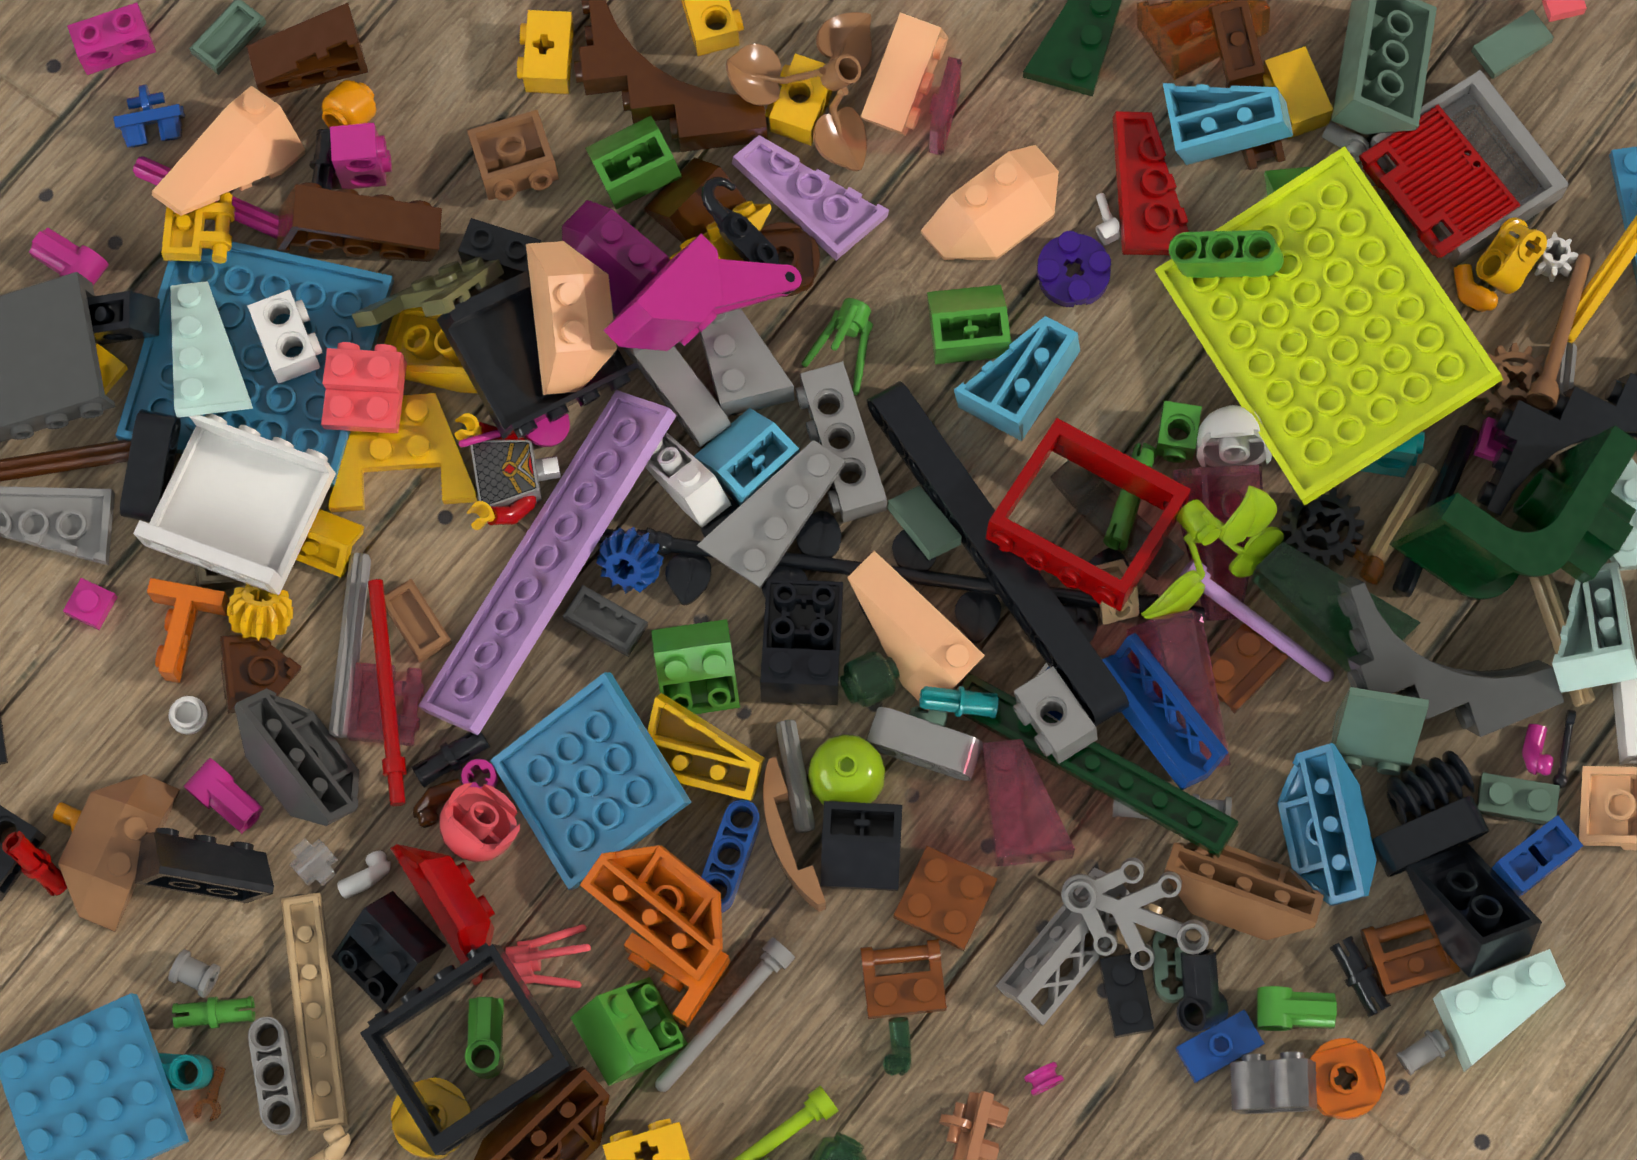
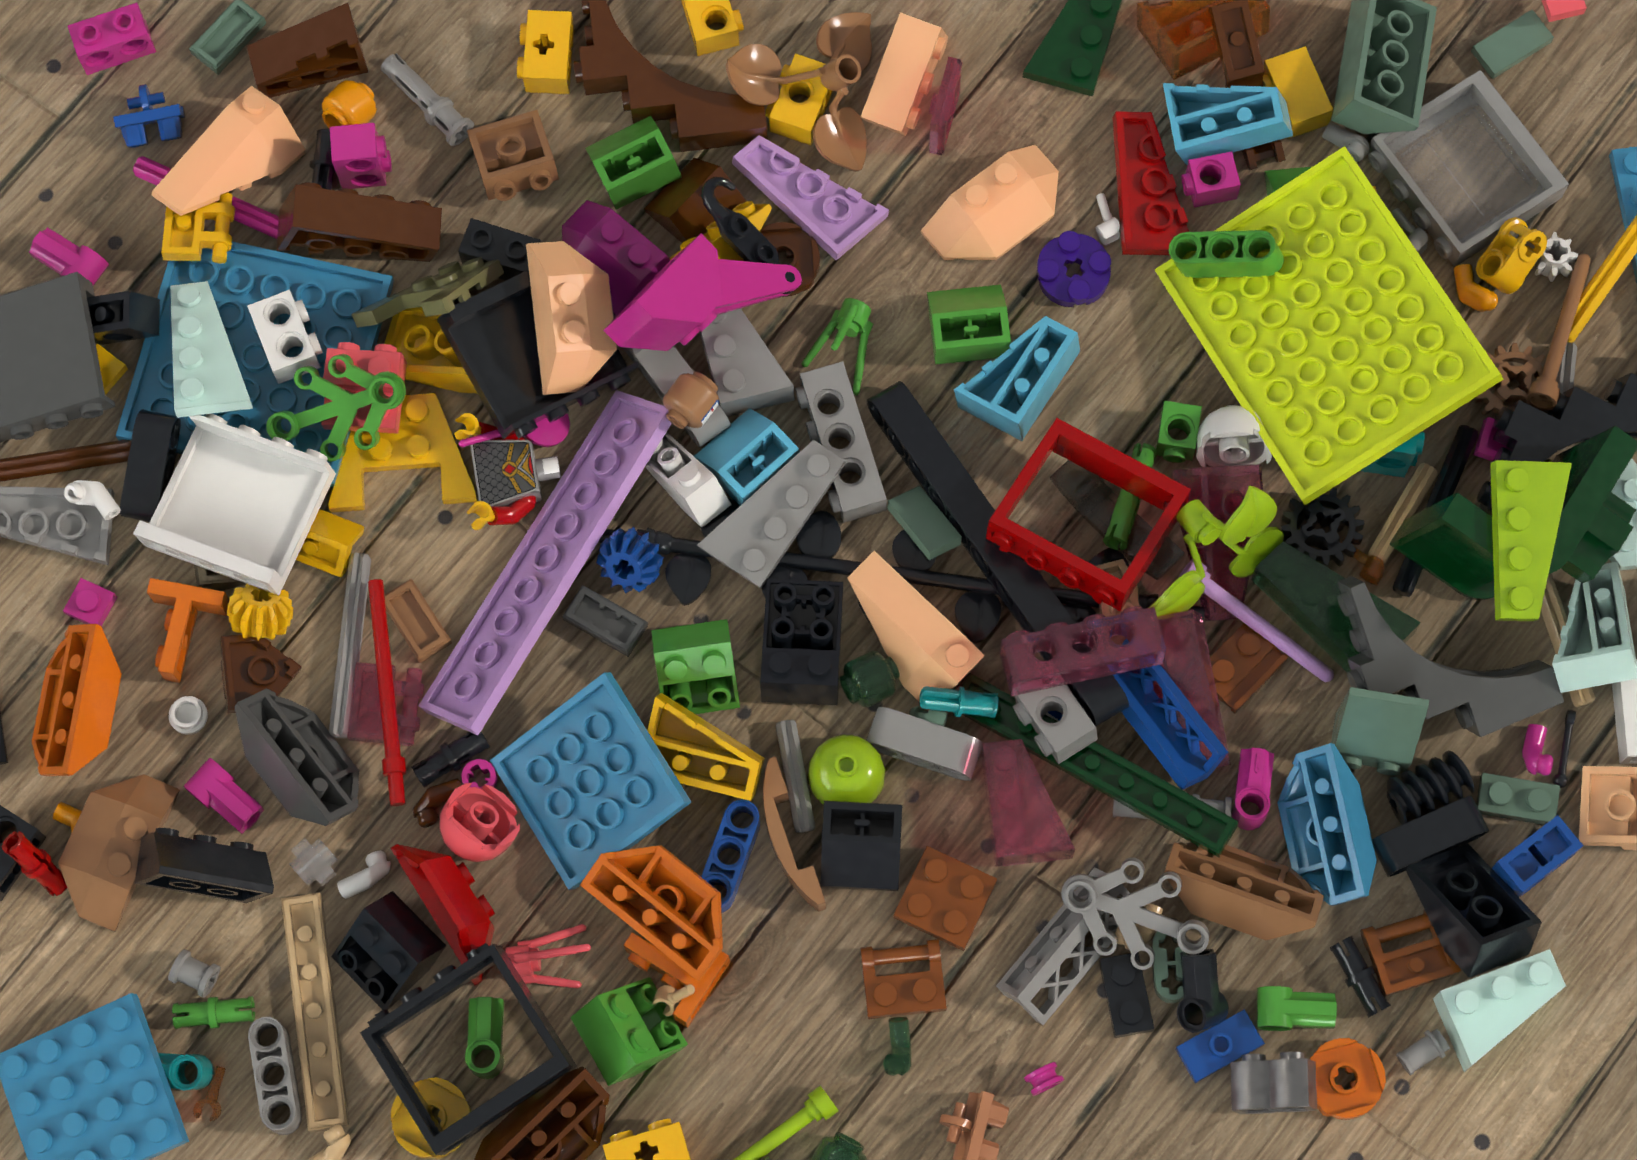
(76, 702): none -> orange wedge
(94, 494): none -> white arm
(343, 405): none -> bright green plant
(436, 109): none -> light grey pin
(672, 996): none -> tan hand
(691, 400): none -> medium nougat head
(773, 959): light grey piece -> none
(1068, 666): none -> clear pink brick
(1220, 167): none -> dark pink brick
(1253, 786): none -> dark pink piece
(1439, 182): red window -> none
(1524, 529): none -> lime wing

